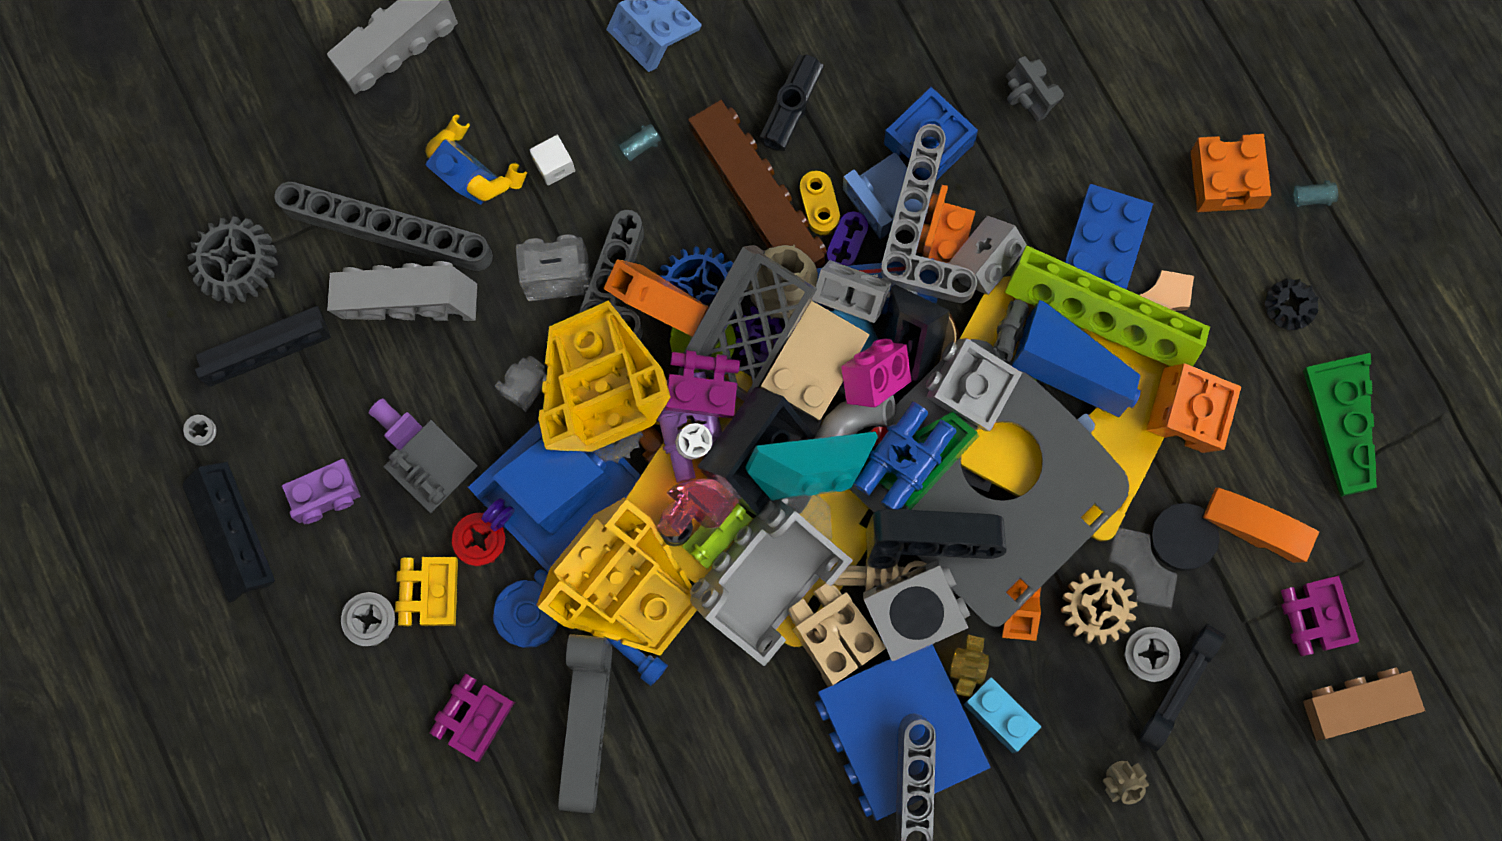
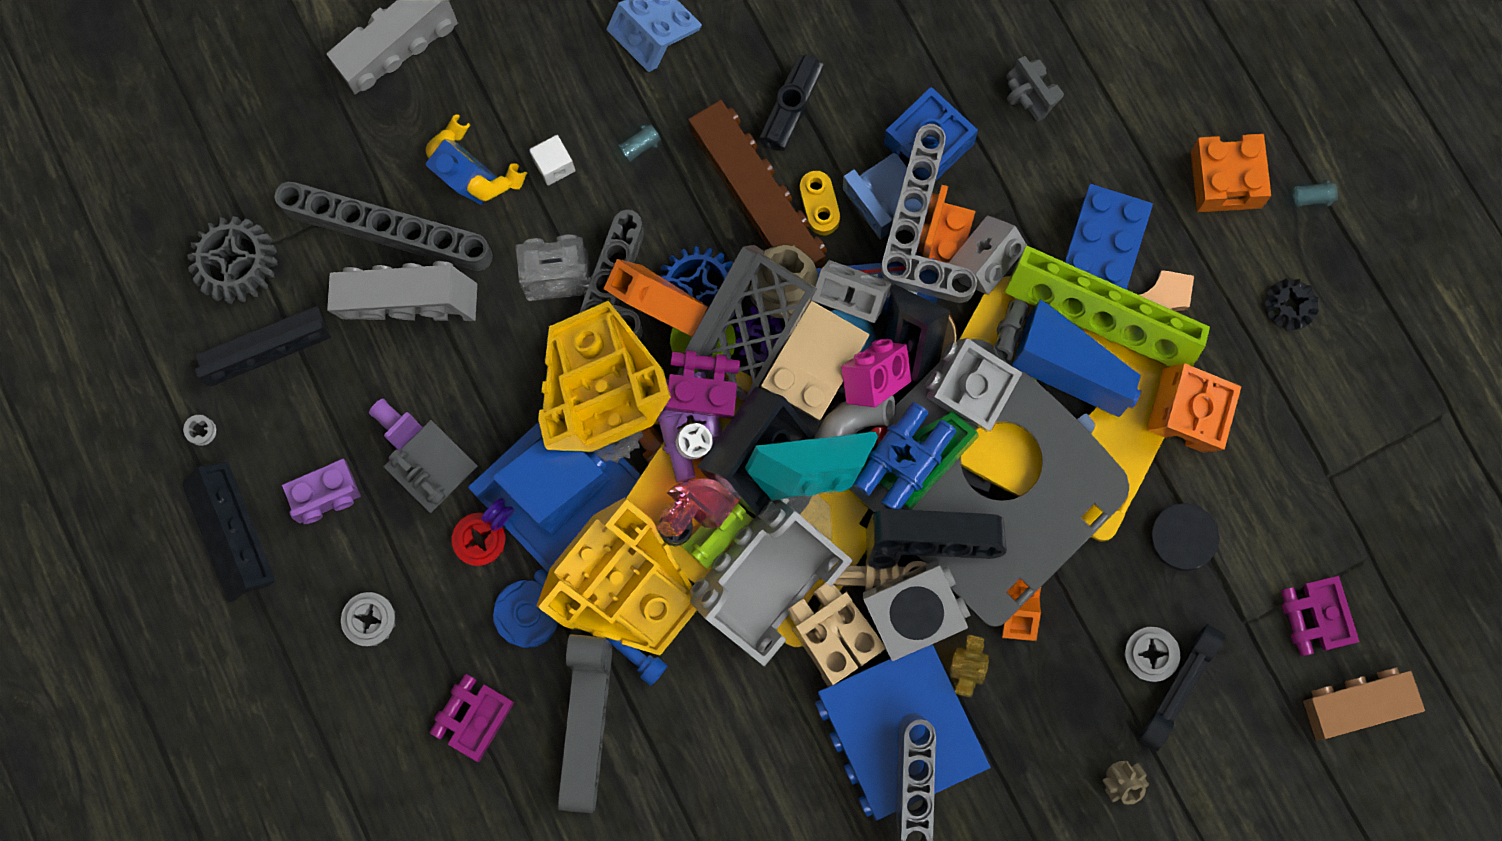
(437, 591): yellow plate -> none
(523, 382): clear brick -> none
(840, 238): dark purple beam -> none
(1002, 715): medium azure brick -> none
(1113, 611): tan gear -> none
(1152, 581): clear tile -> none
(1261, 525): orange slope -> none
(1343, 410): green wing -> none

